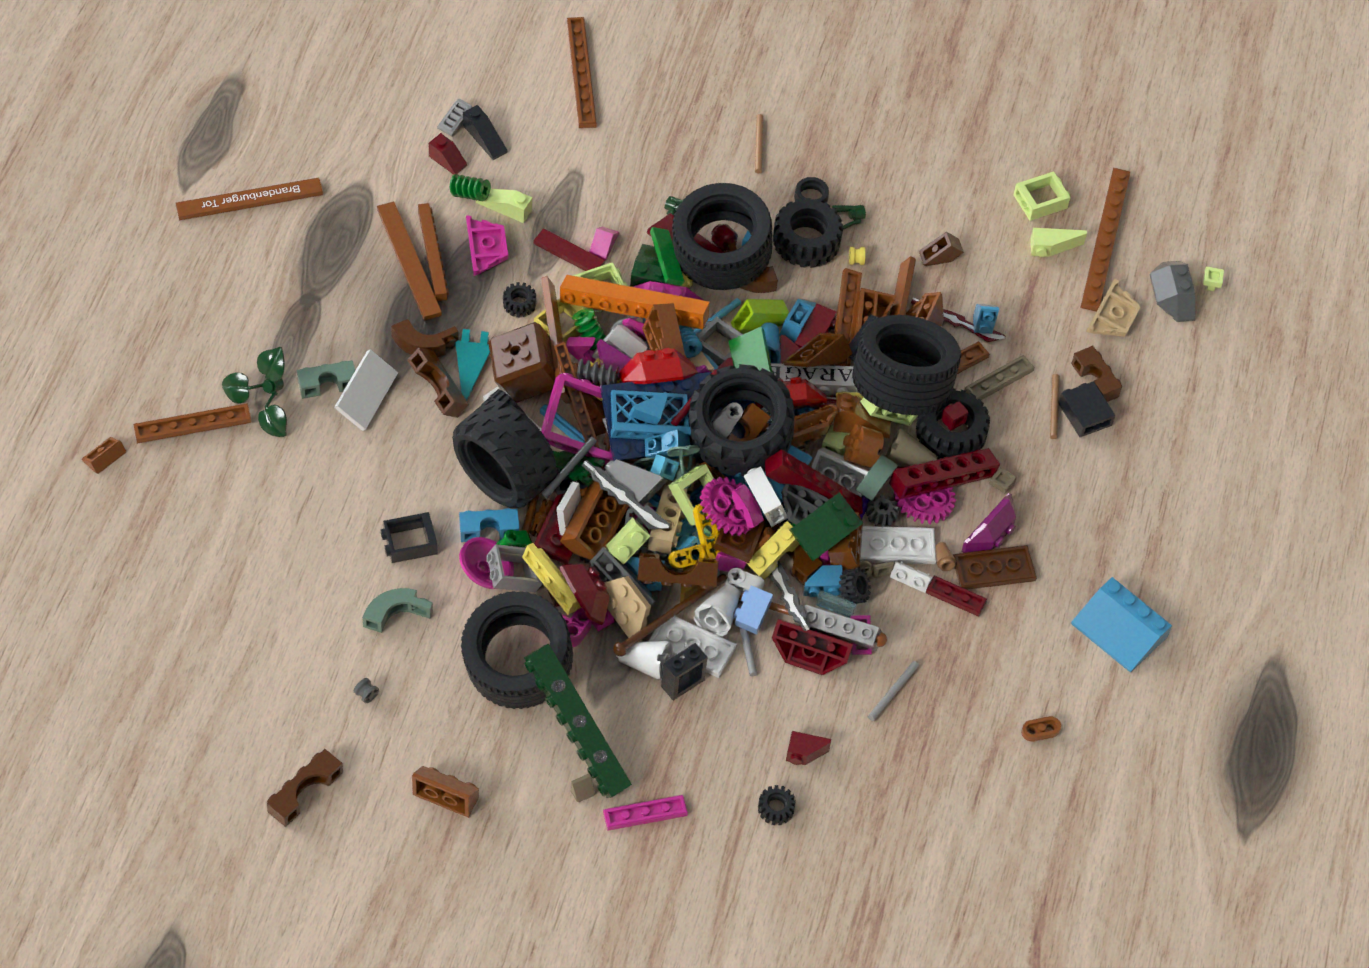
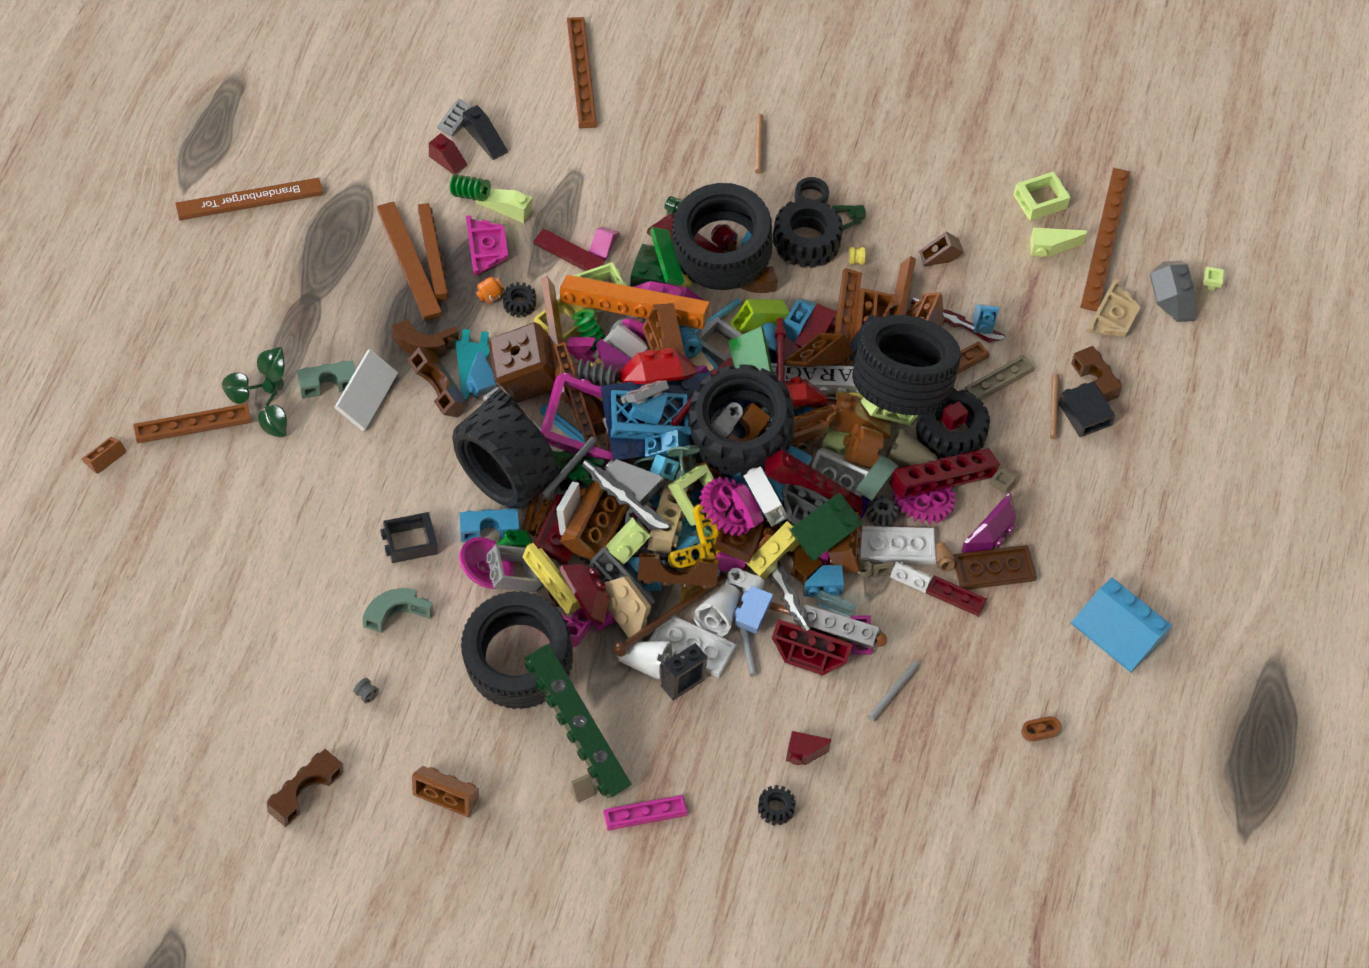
(480, 377): none -> dark azure slope
(490, 290): none -> orange head
(640, 395): none -> light grey plate
(780, 335): none -> dark red bar
(855, 585): black tyre -> none

